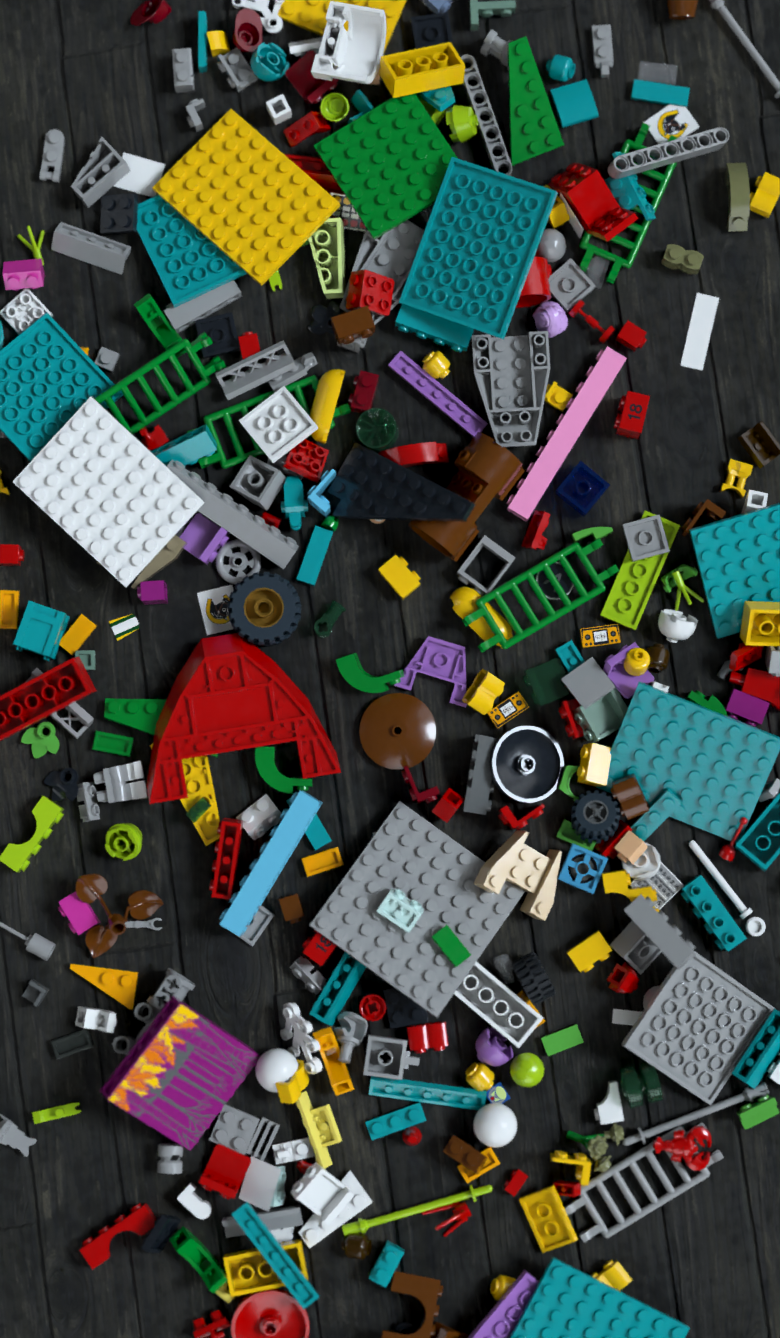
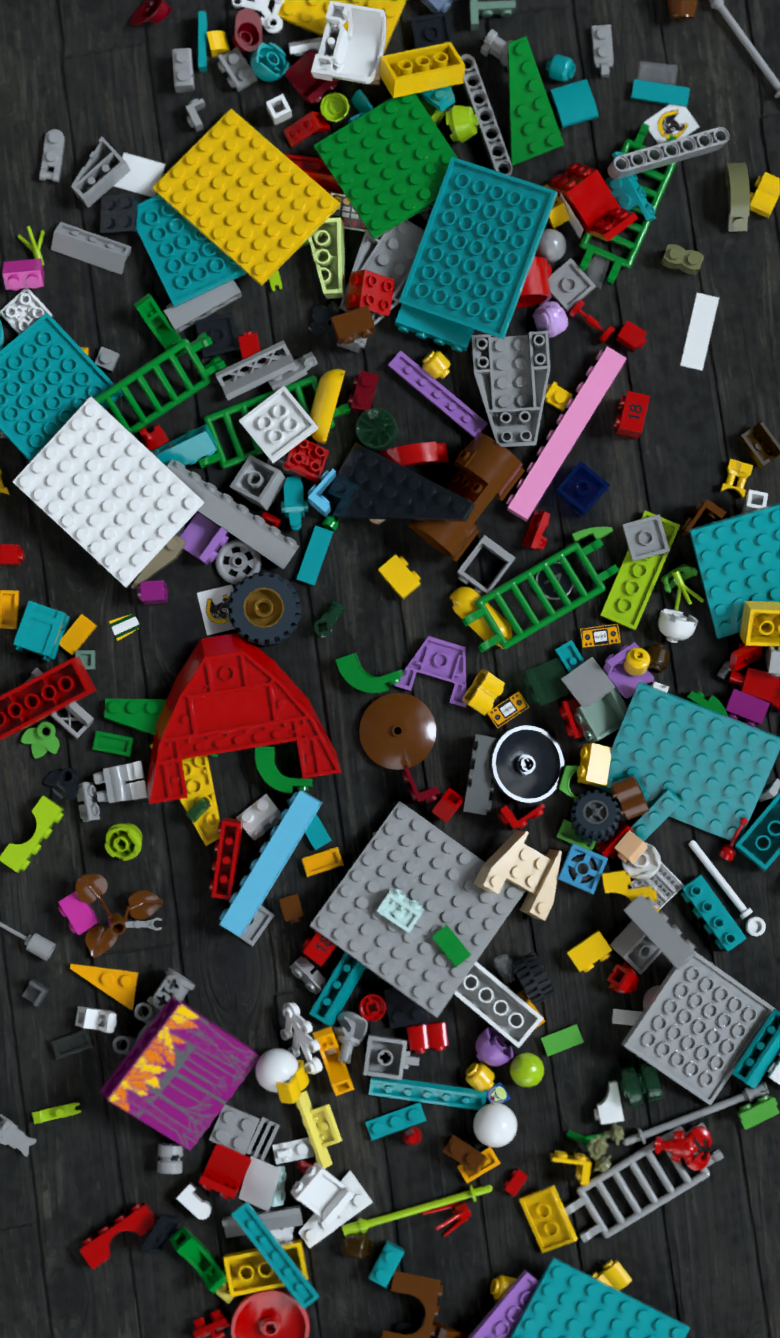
(567, 1188): red piece -> none

